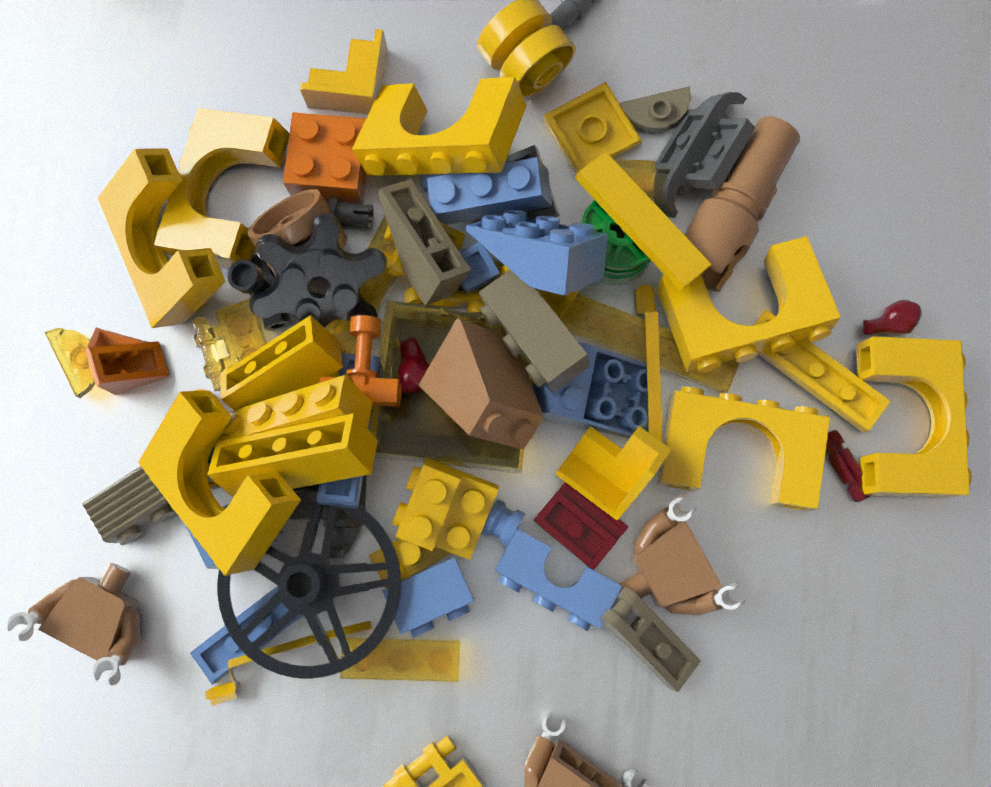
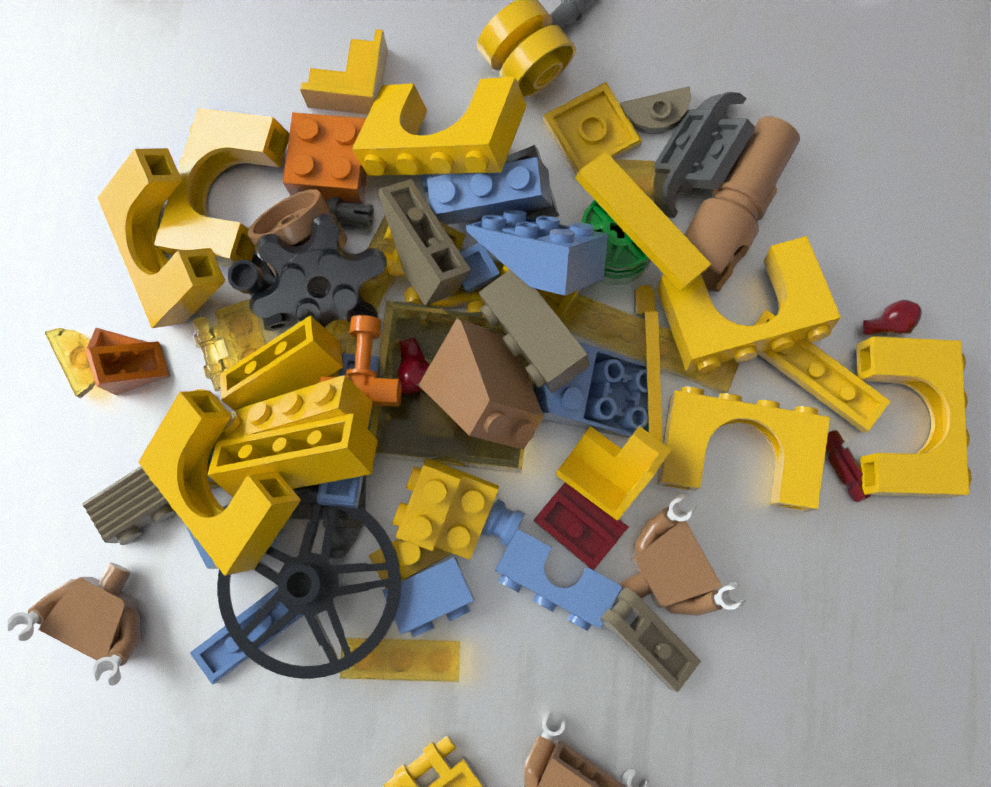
(227, 691): yellow piece -> none

